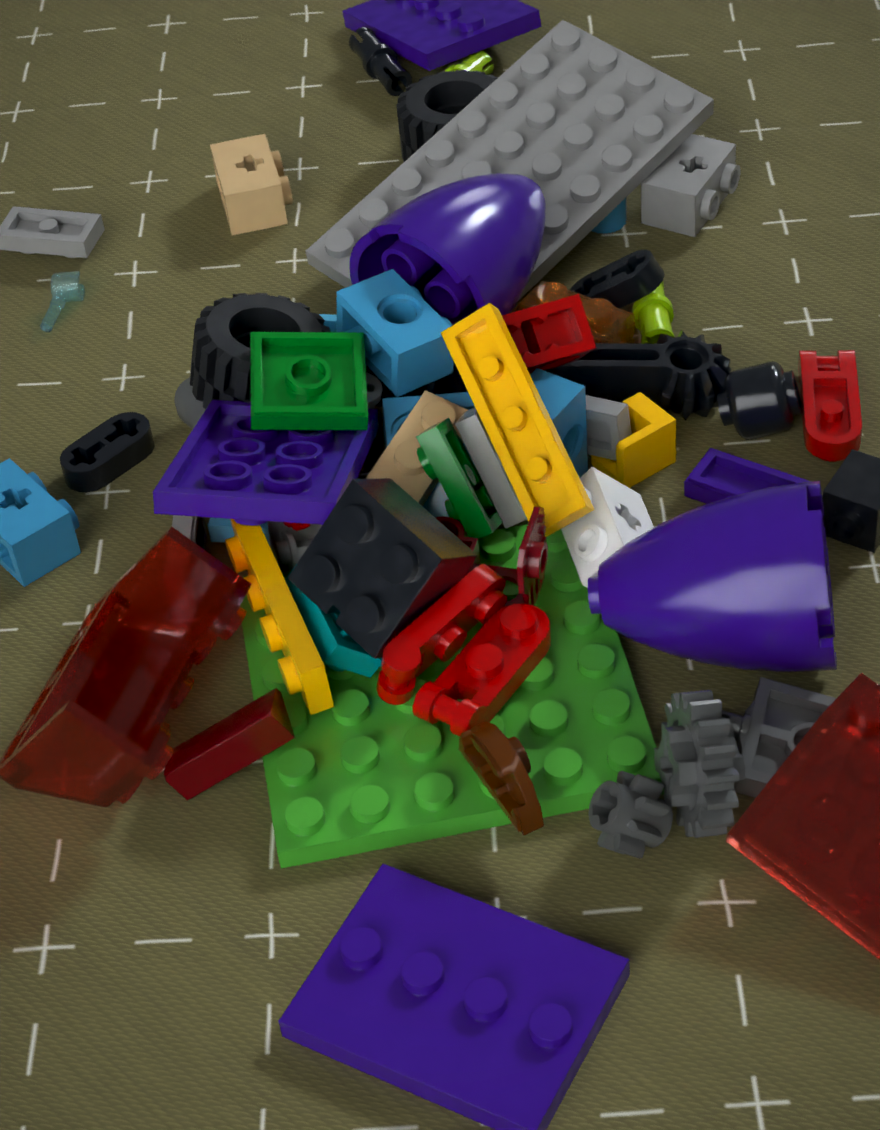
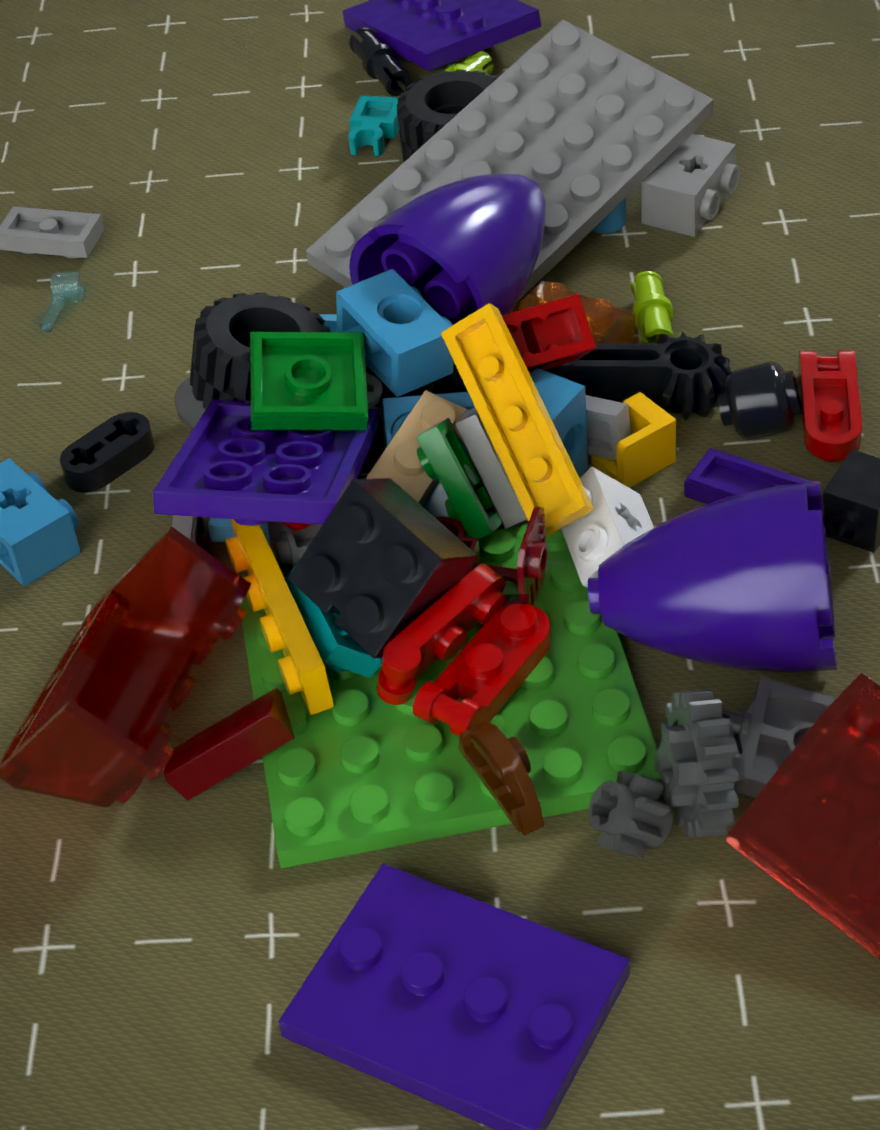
(251, 184): tan brick -> none
(372, 122): none -> teal plate
(623, 279): black beam -> none

